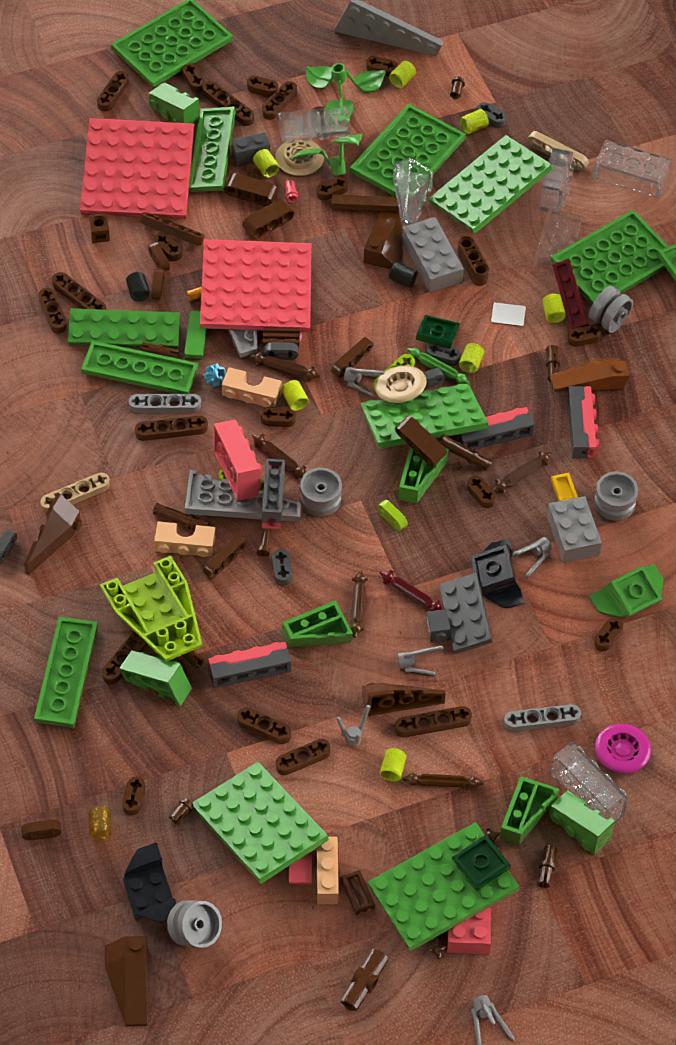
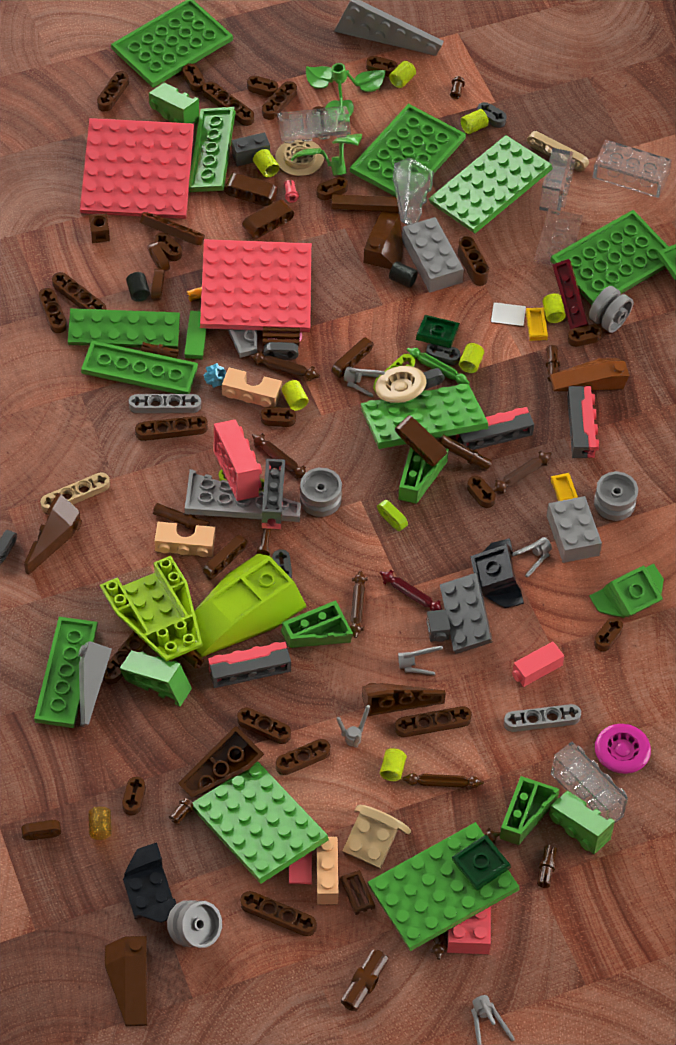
(91, 672): none -> light grey wedge
(226, 760): none -> reddish brown wedge
(247, 604): none -> lime wedge
(276, 916): none -> reddish brown beam
(373, 835): none -> tan piece
(536, 324): none -> yellow tile
(538, 664): none -> coral brick

